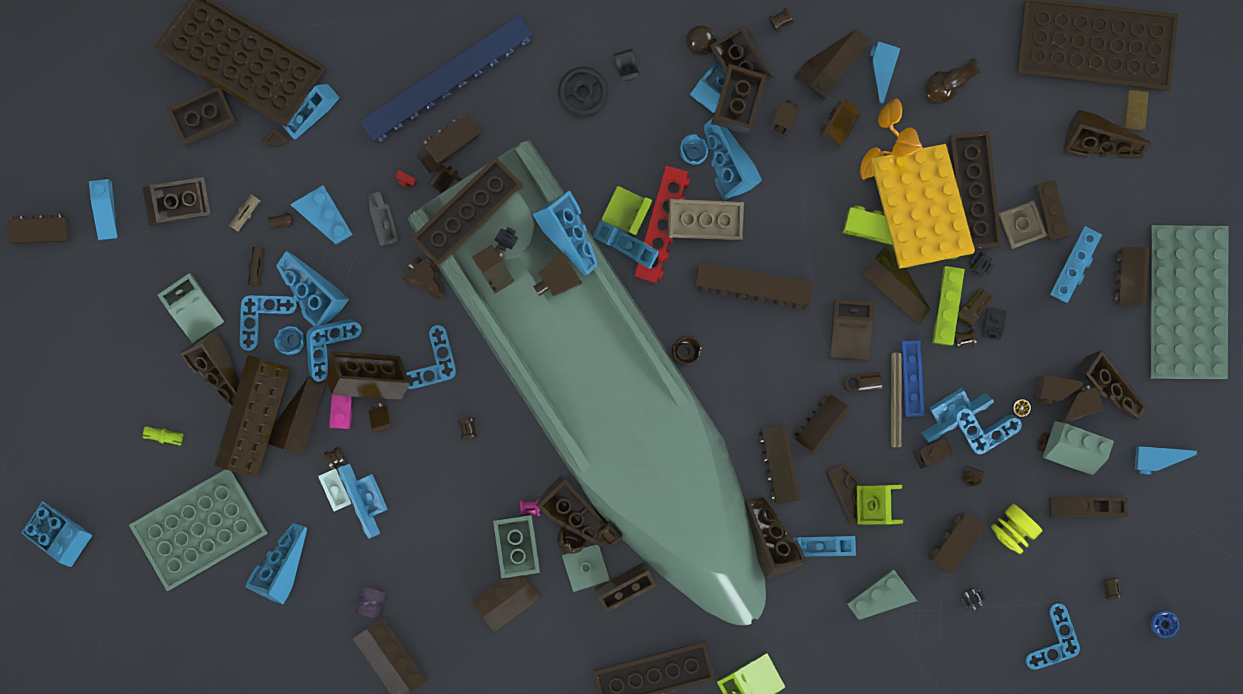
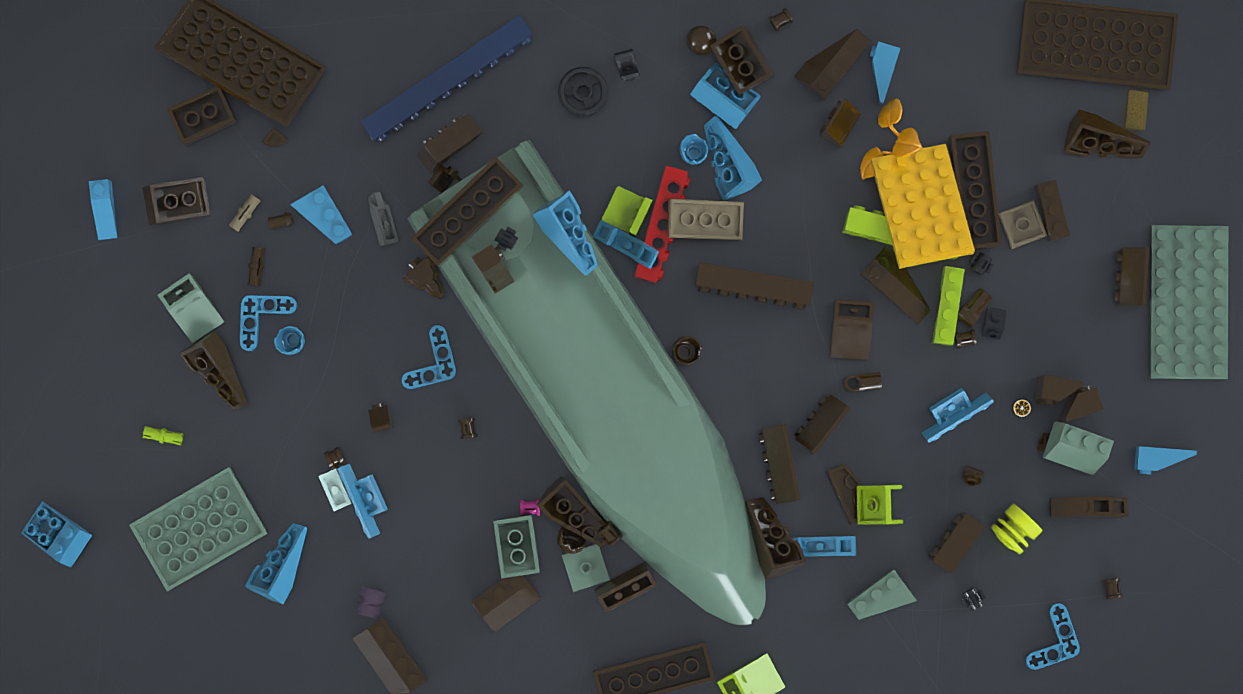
(38, 229): dark brown brick -> none
(252, 416): dark brown brick -> none
(297, 420): dark brown wedge -> none
(314, 107): dark azure slope -> none
(314, 293): dark azure wedge -> none
(321, 341): dark azure beam -> none
(341, 412): dark pink arch -> none
(366, 375): dark brown slope -> none
(405, 179): red plate -> none
(557, 277): dark brown torso -> none
(738, 99): dark brown brick -> none
(785, 117): dark brown brick -> none
(896, 399): dark tan axle -> none
(912, 378): blue tile -> none
(933, 453): dark brown torso -> none
(944, 85): dark brown hair -> none
(985, 436): dark azure beam -> none
(1077, 262): dark azure bracket -> none
(1111, 384): dark brown wedge -> none
(1170, 630): blue wheel -> none

